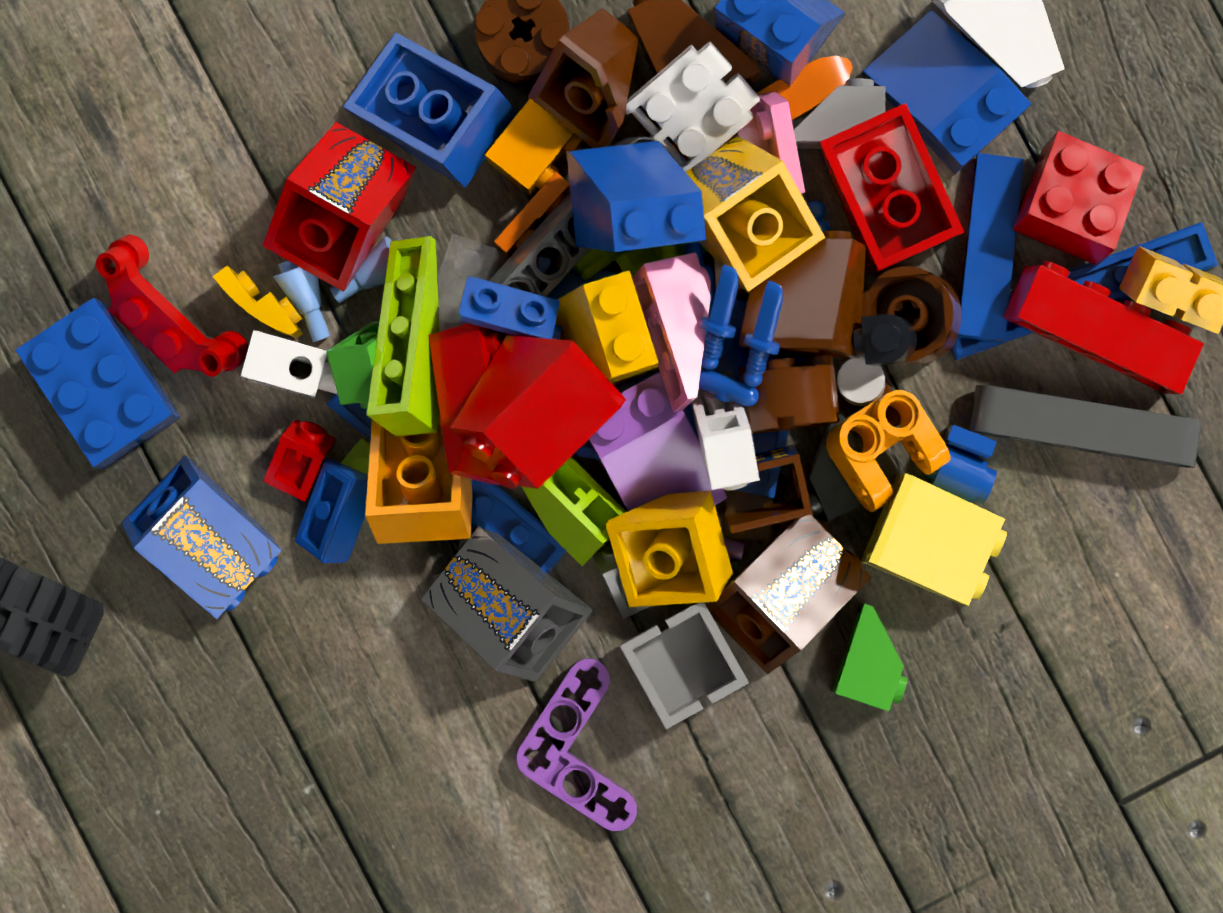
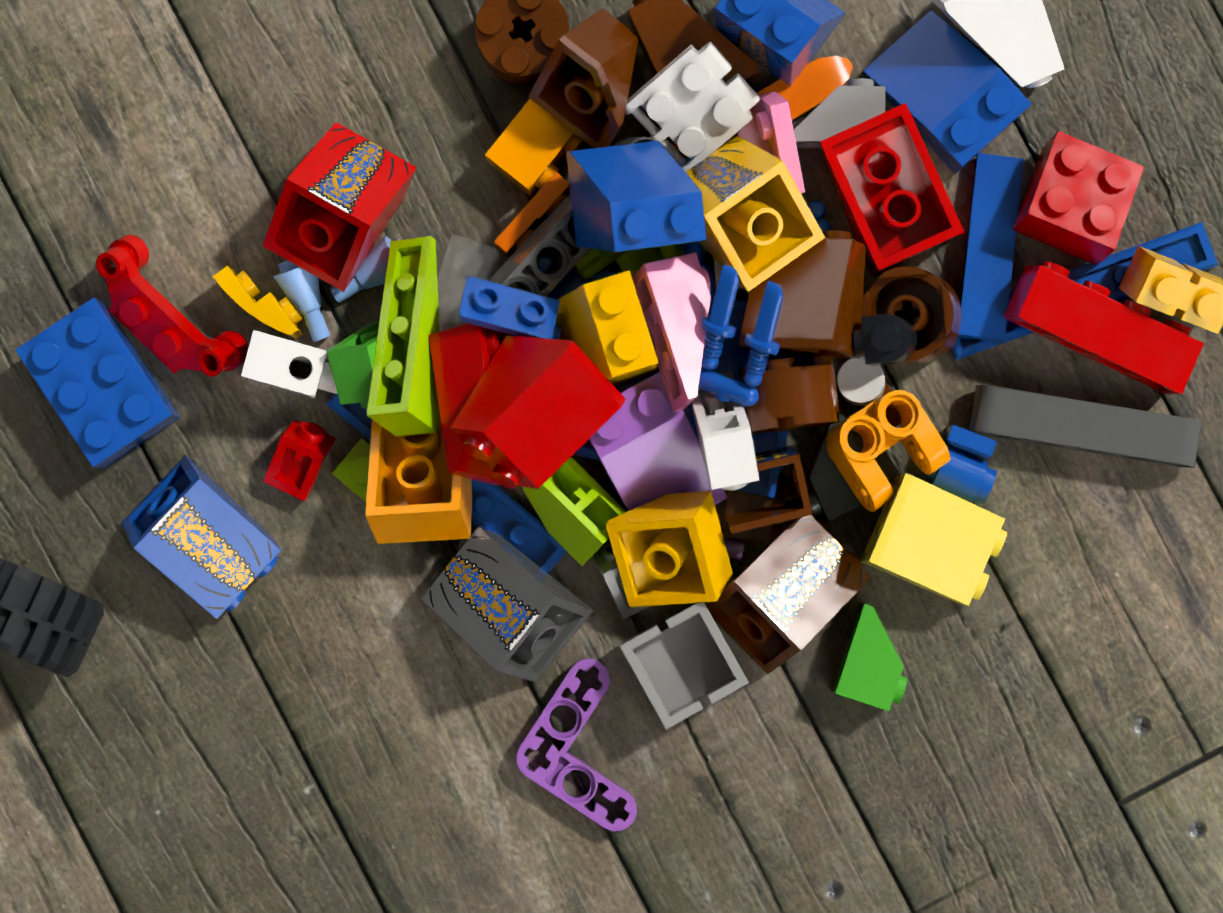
(334, 513): blue slope -> none
(431, 108): blue slope -> none

